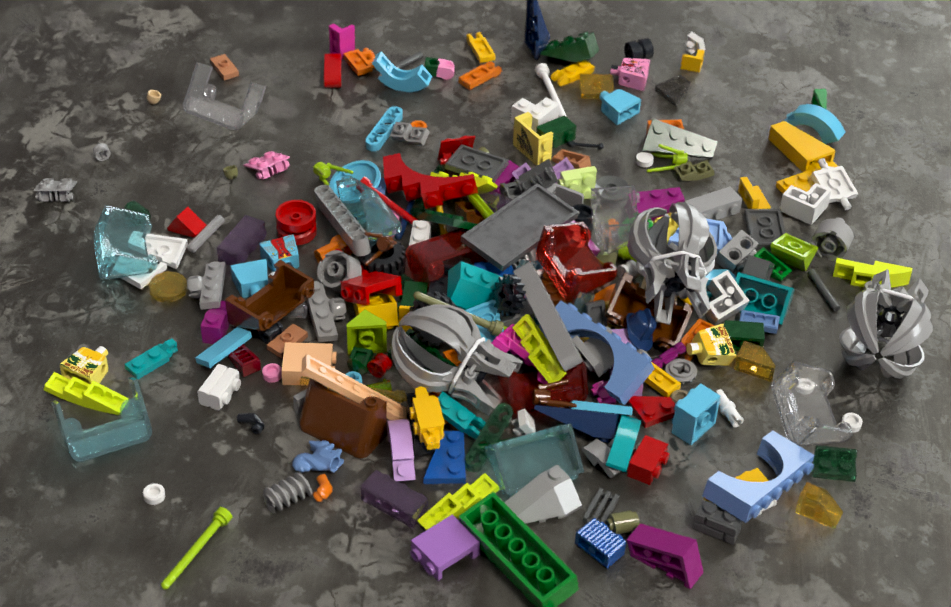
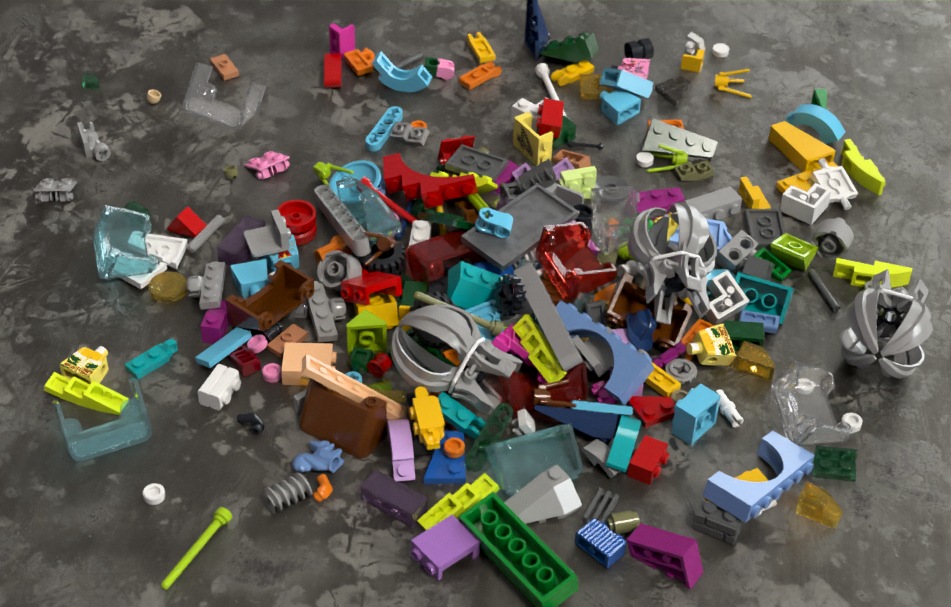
(88, 139): none -> light grey hinge
(90, 81): none -> clear green tile
(257, 343): none -> bright pink tile
(269, 238): none -> light grey bracket
(454, 447): none -> orange tile
(496, 223): none -> medium azure piece
(550, 117): none -> red brick
(627, 82): none -> medium azure slope
(720, 50): none -> white tile
(722, 80): none -> yellow plant
(861, 170): none -> neon yellow slope

